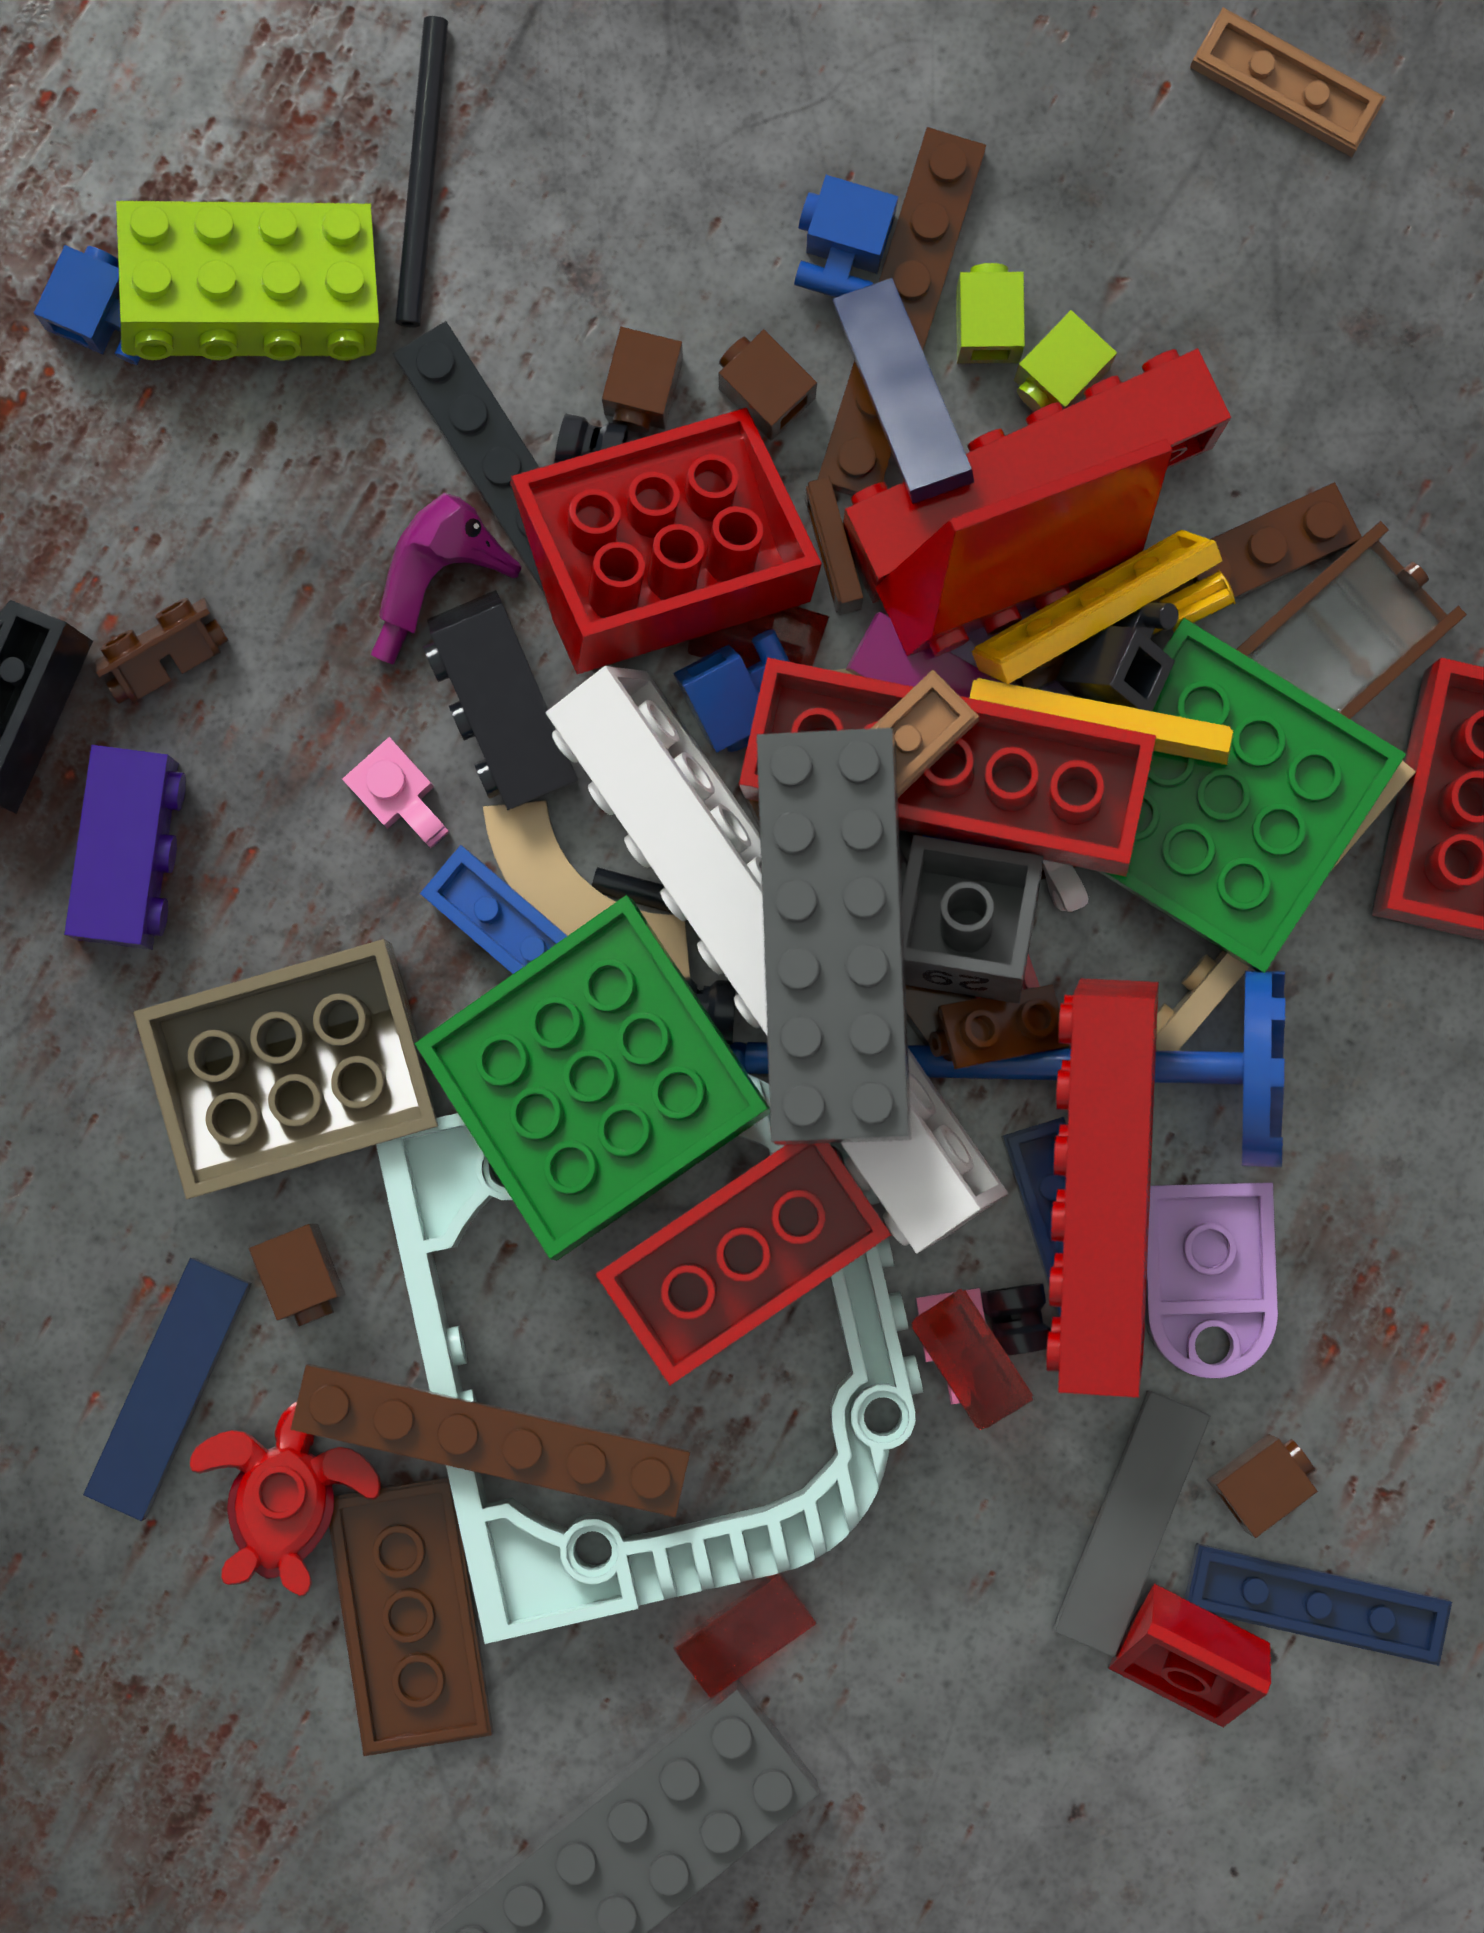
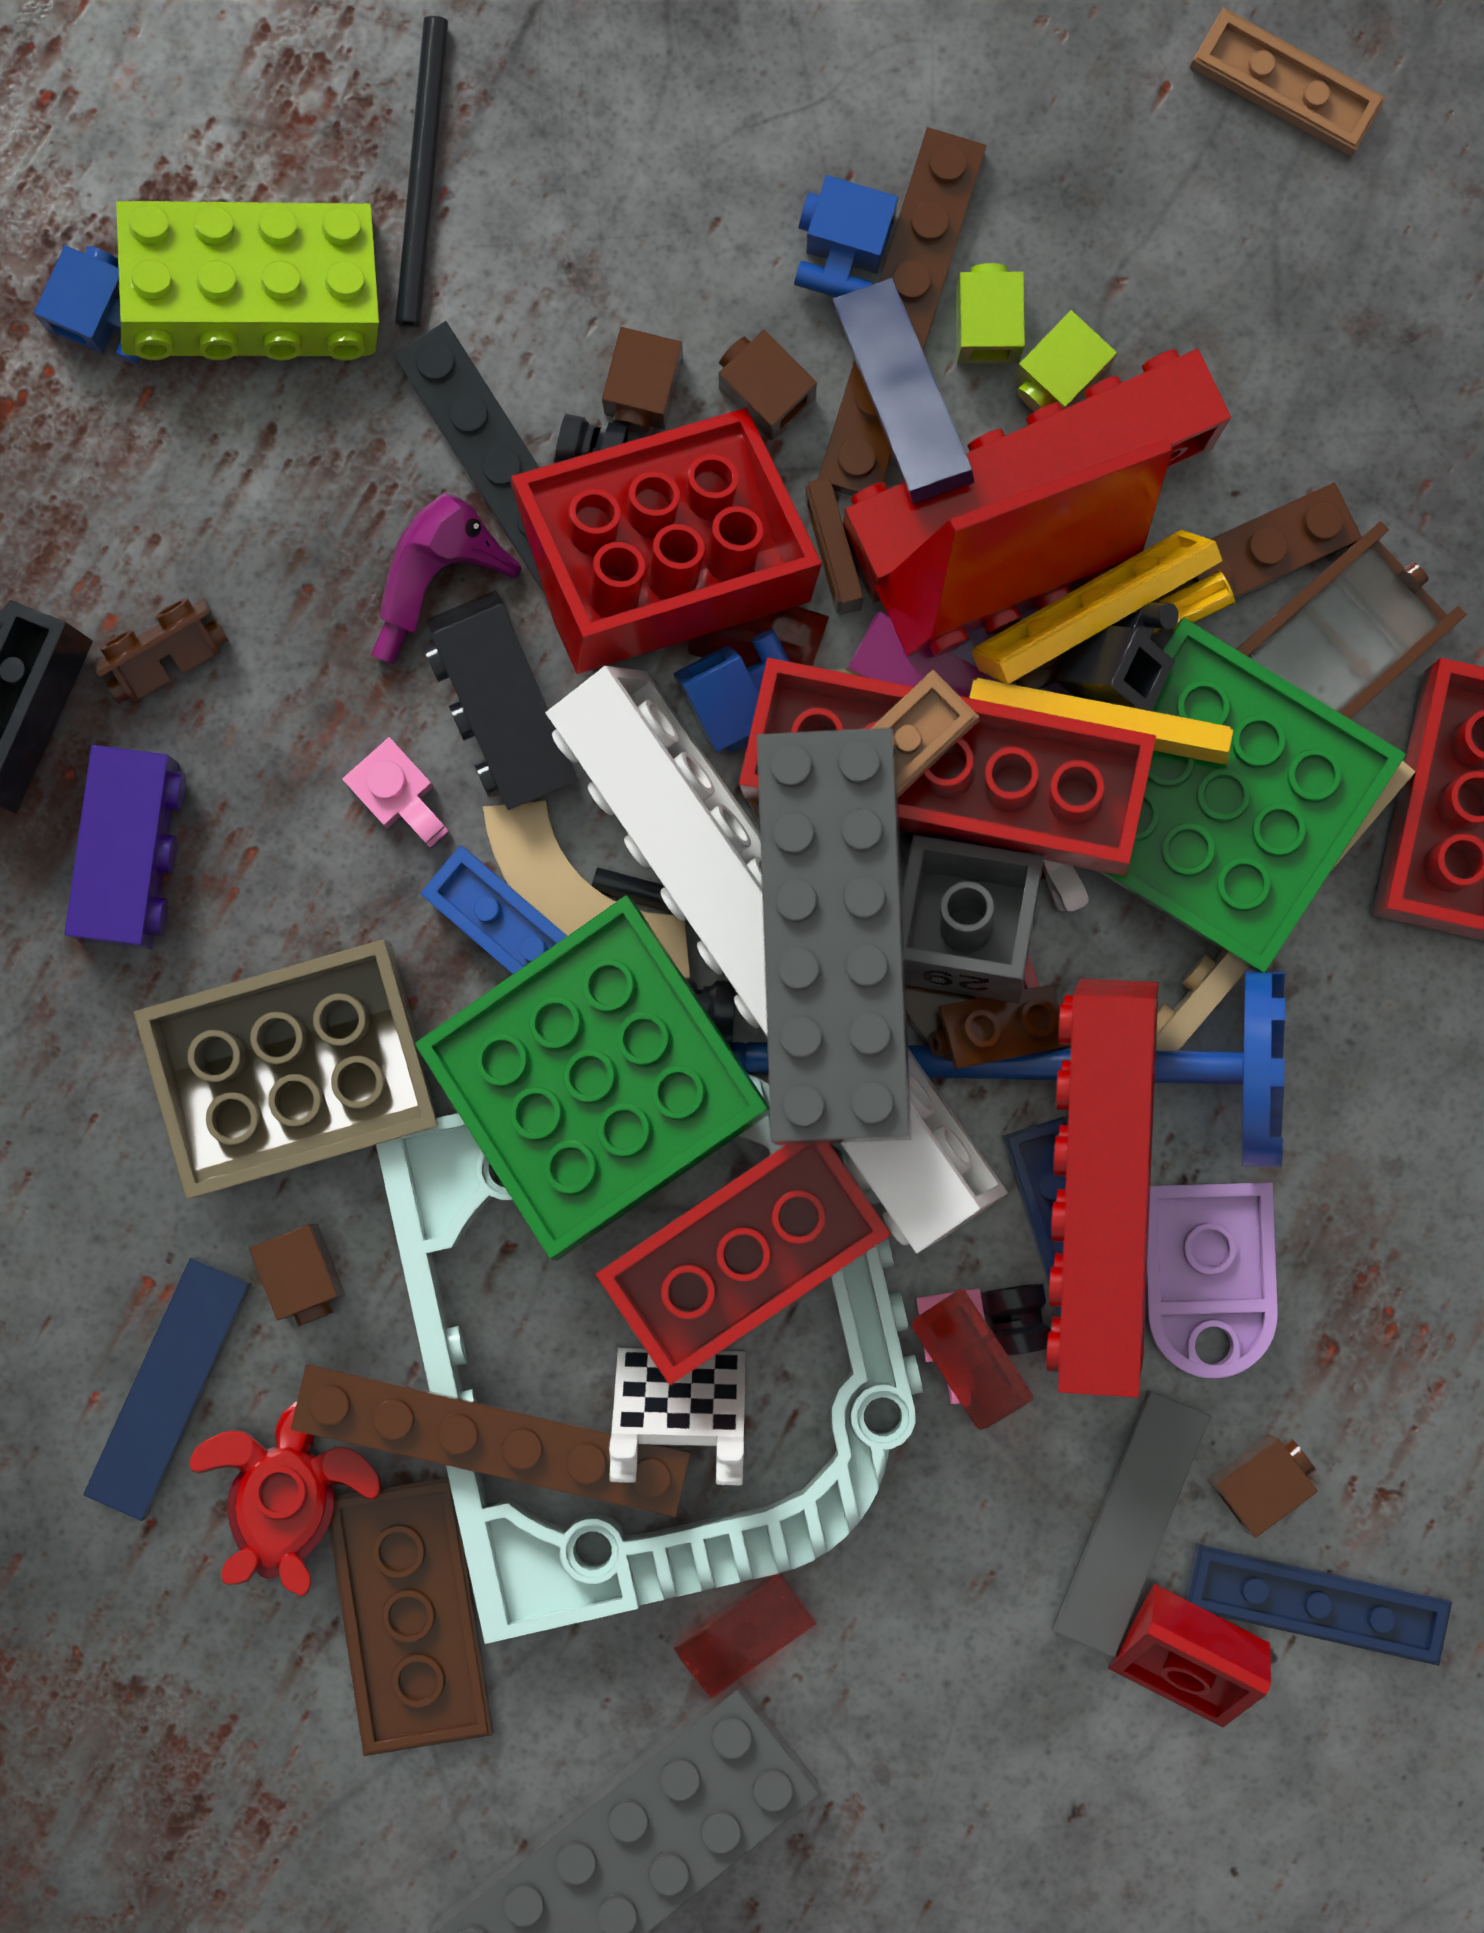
(695, 1410): none -> white flag

